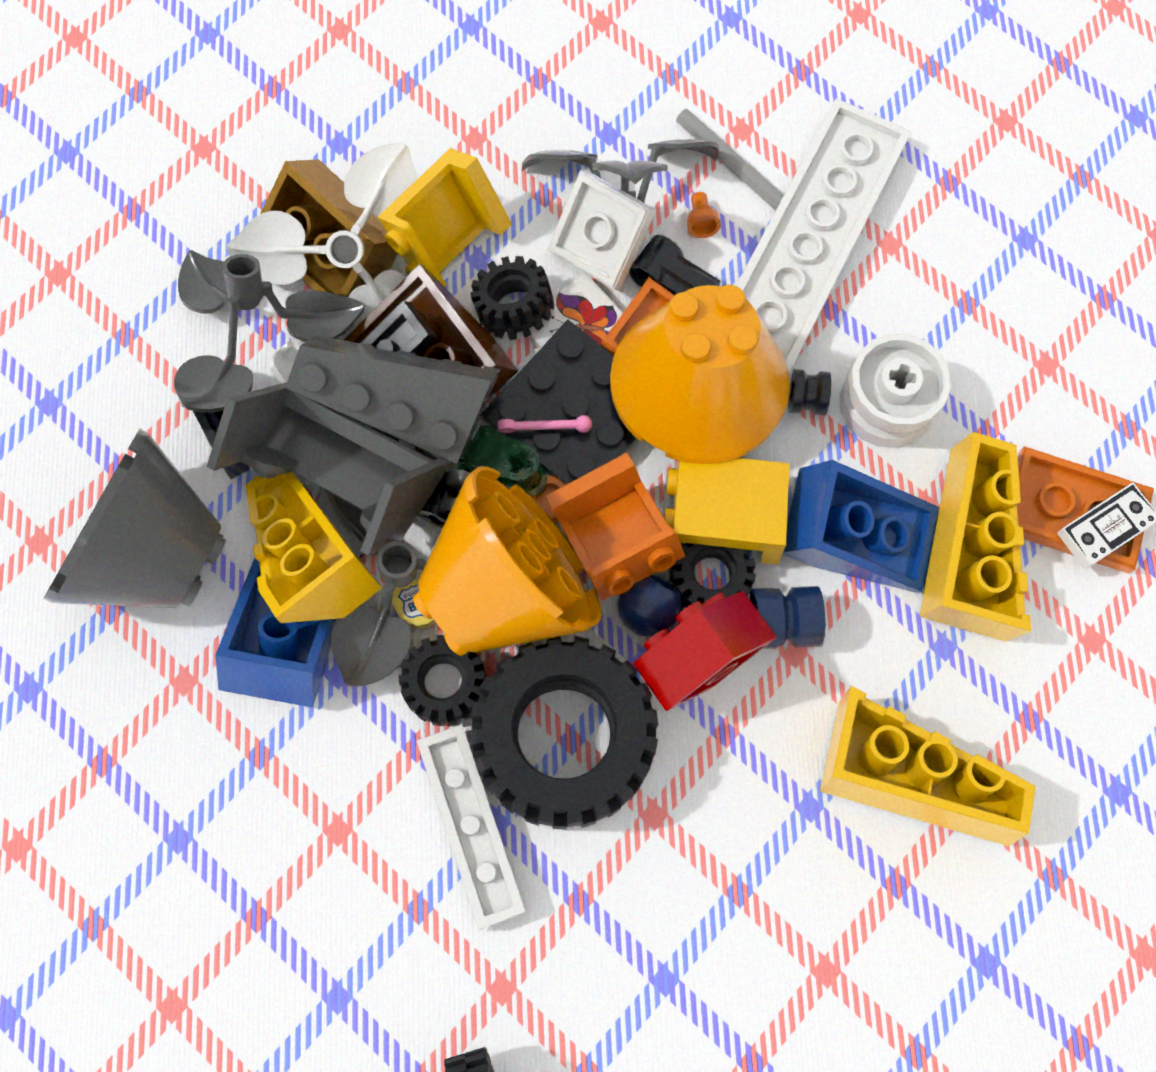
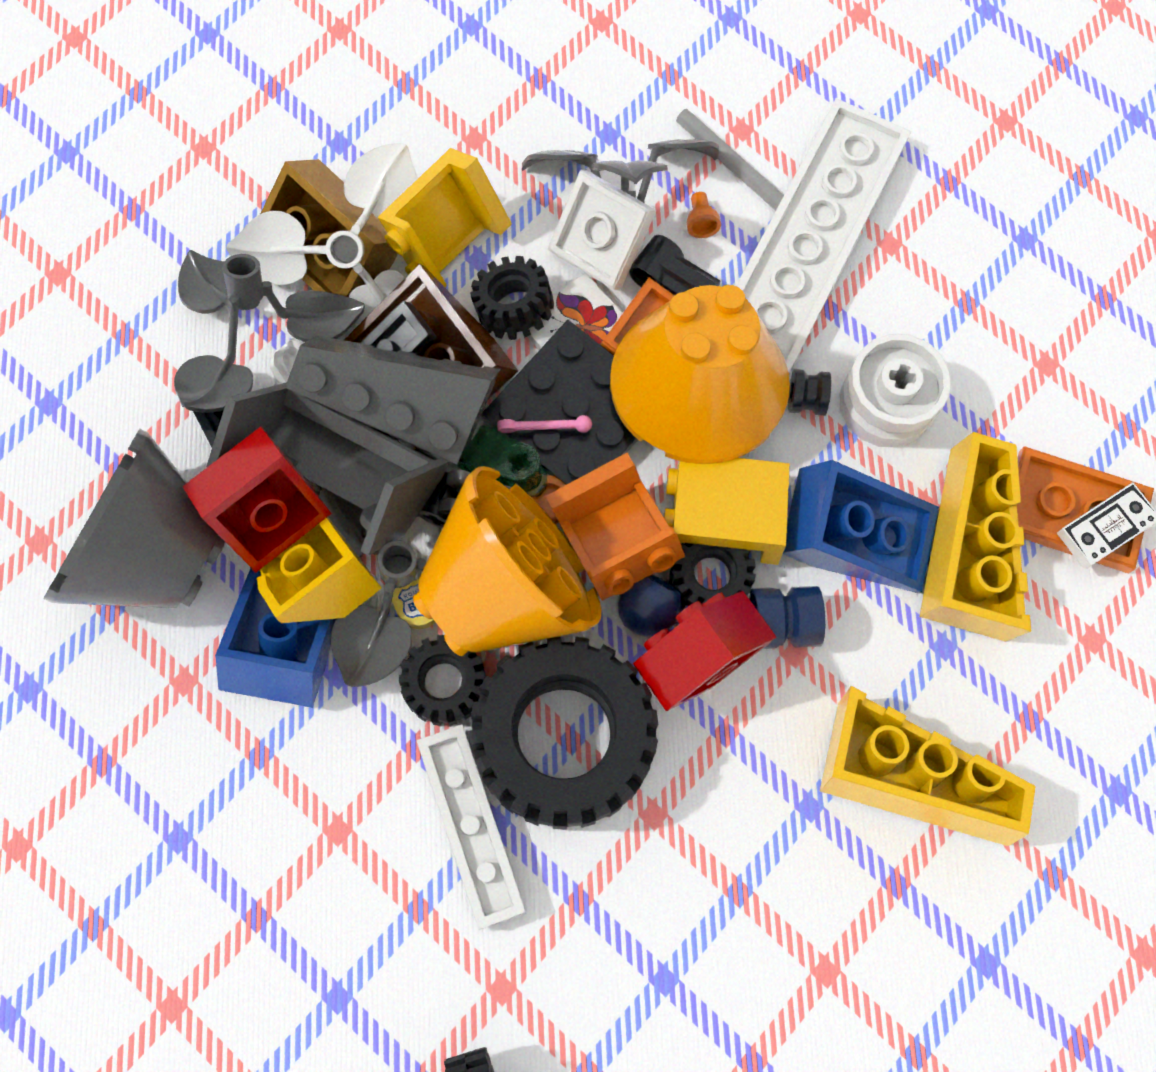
(256, 500): none -> red brick

